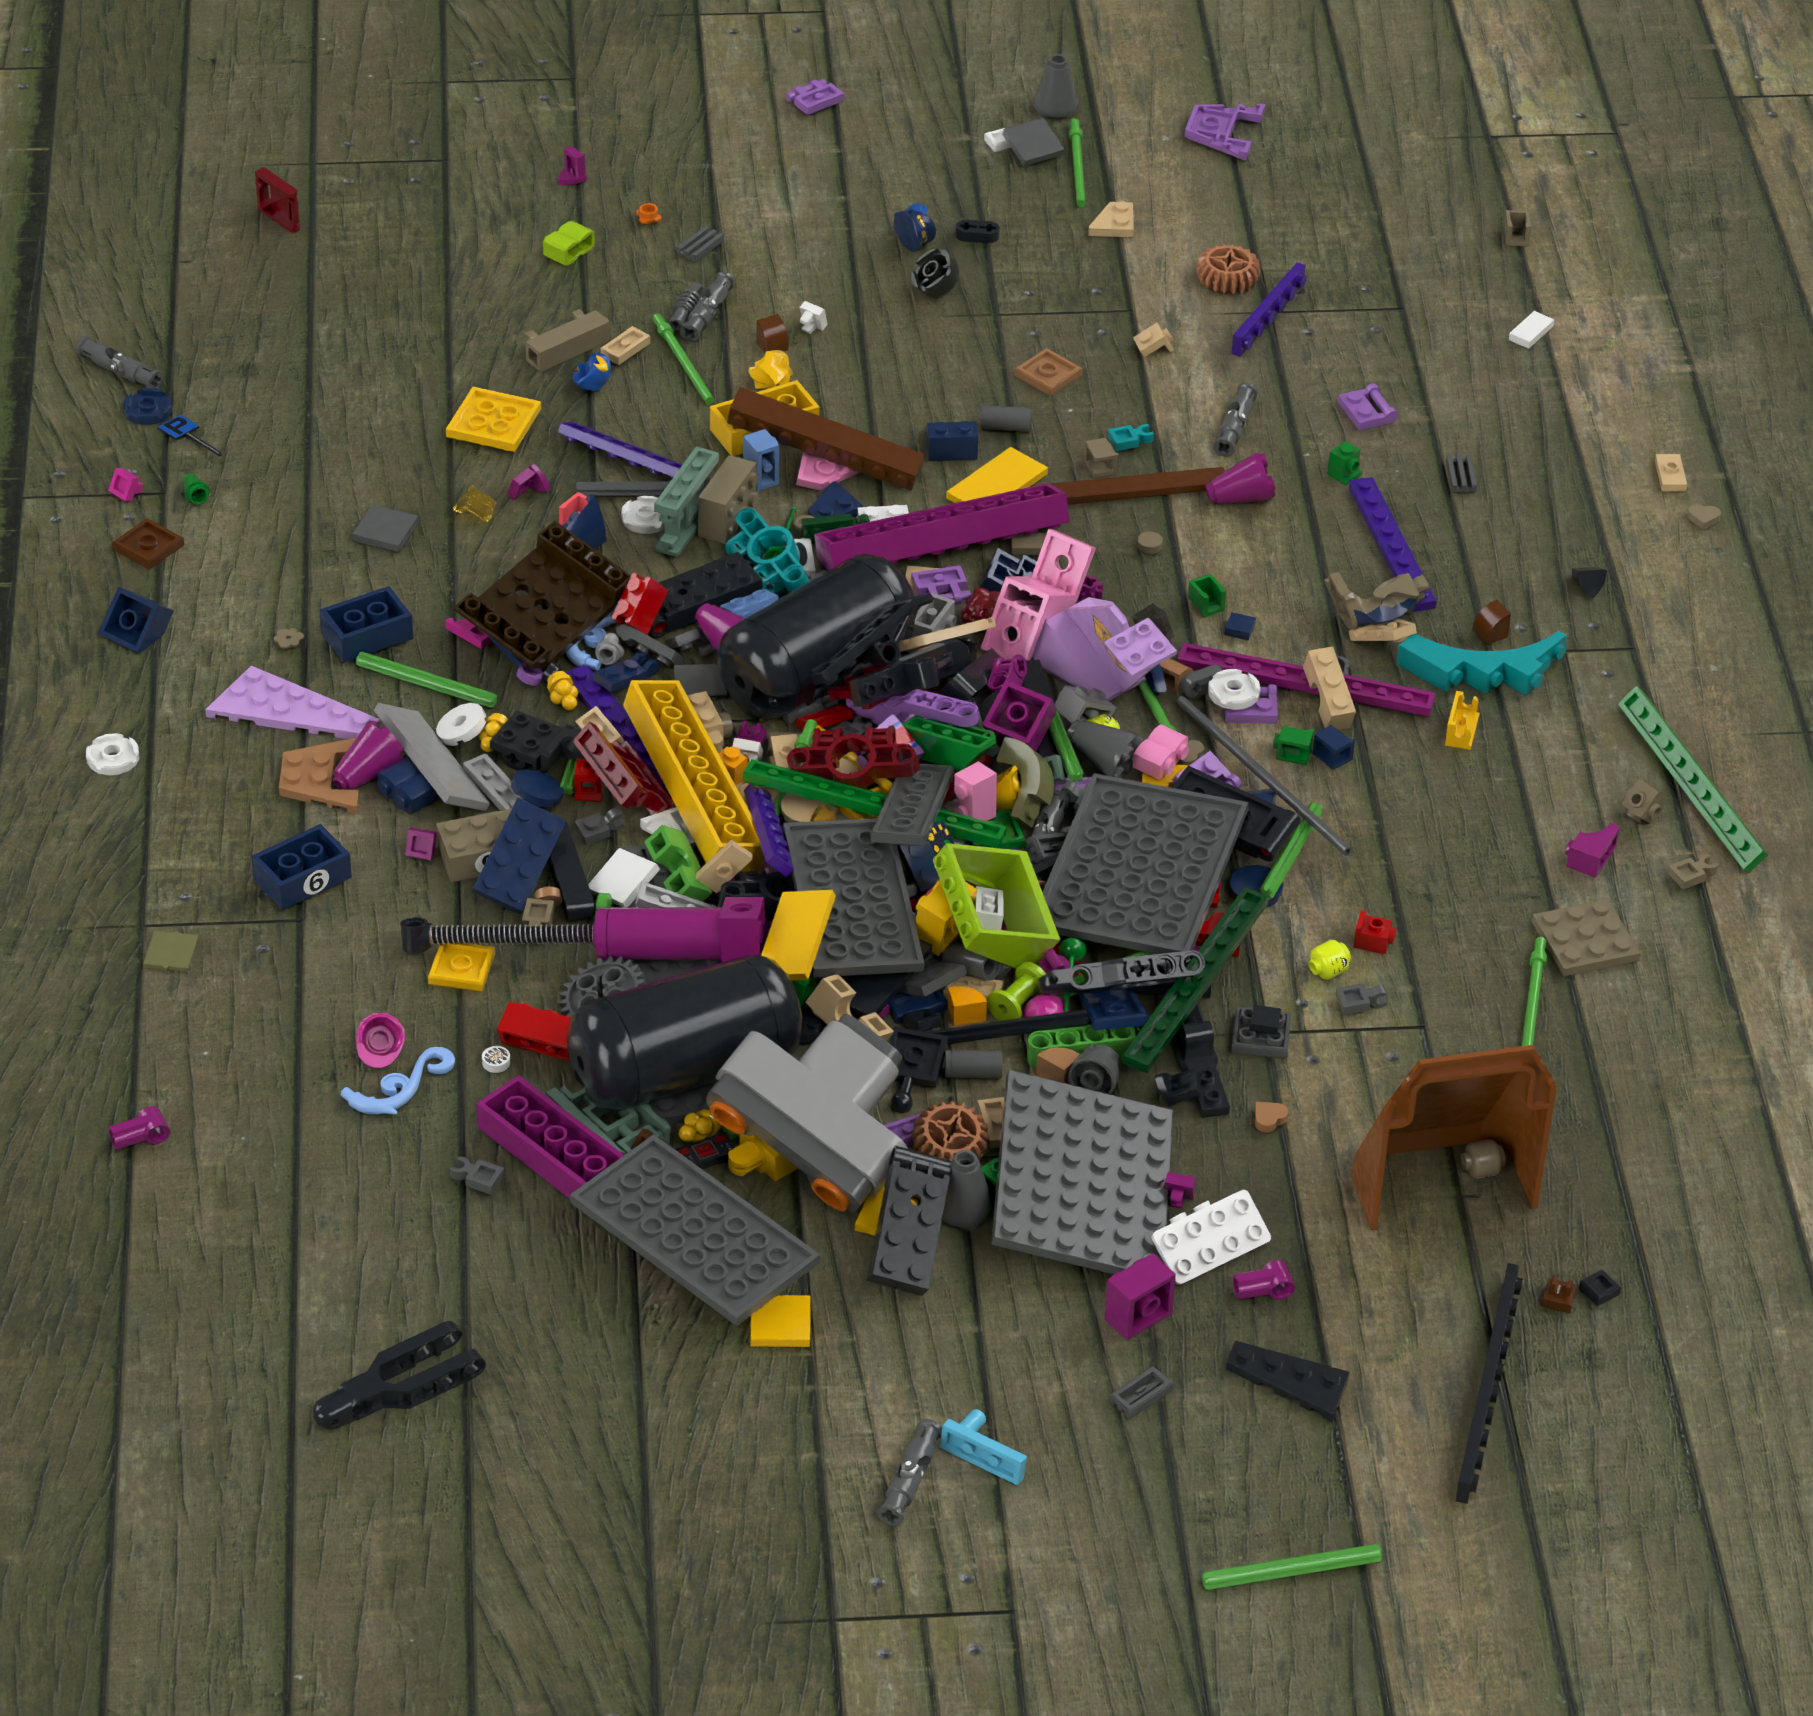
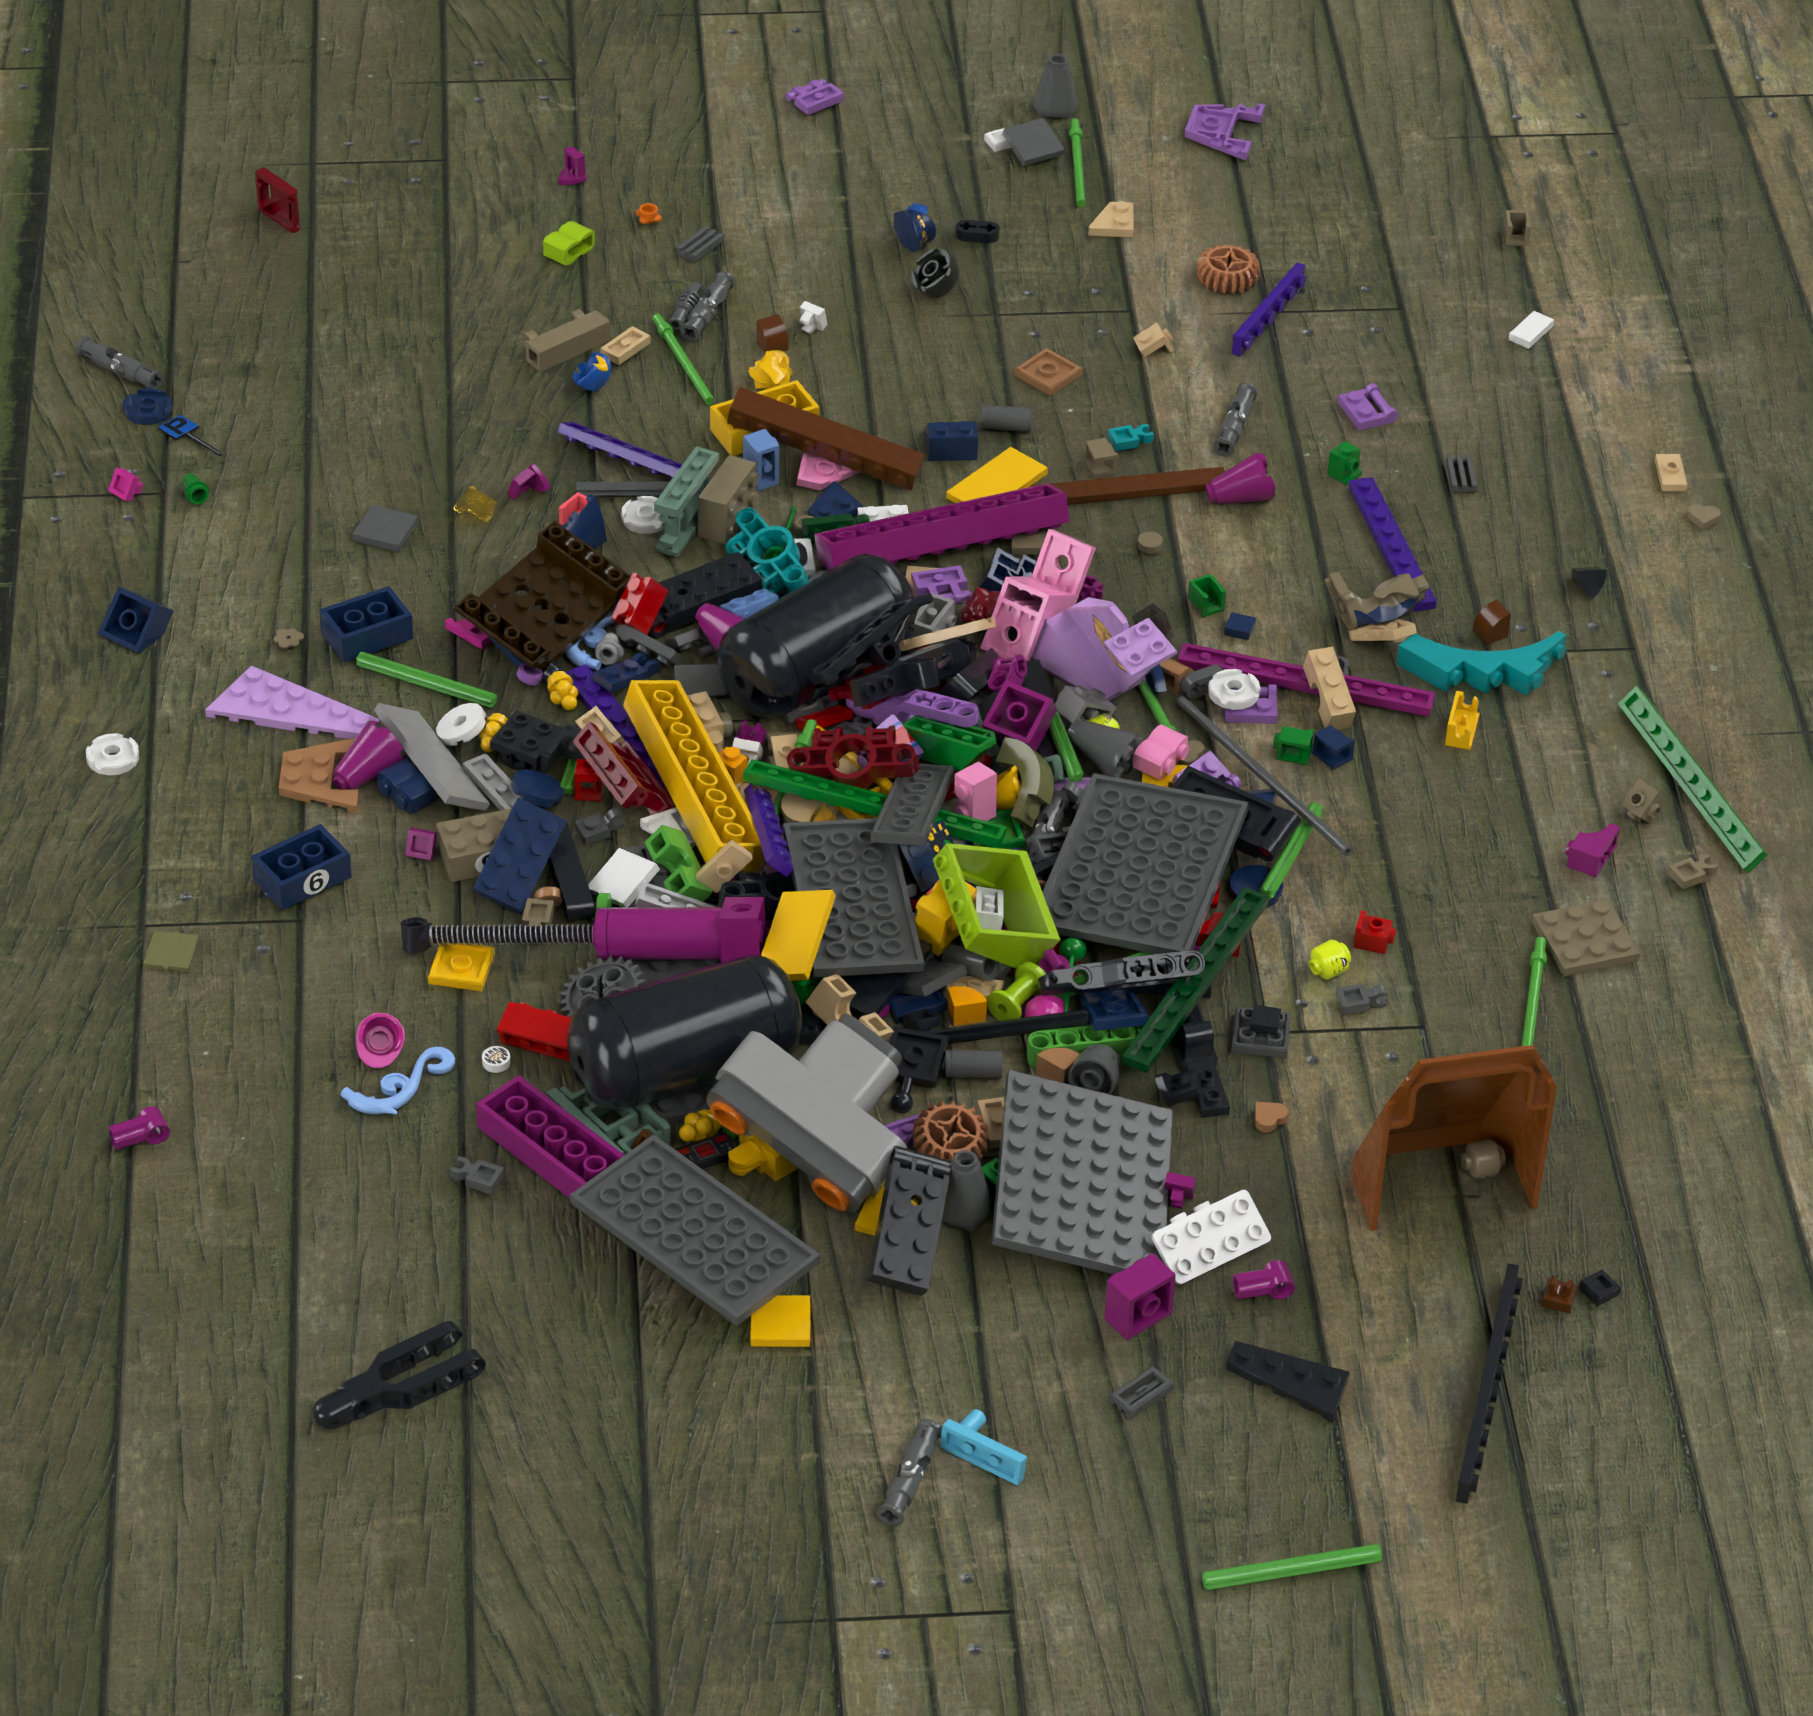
(148, 543): reddish brown tile -> none
(493, 419): yellow plate -> none

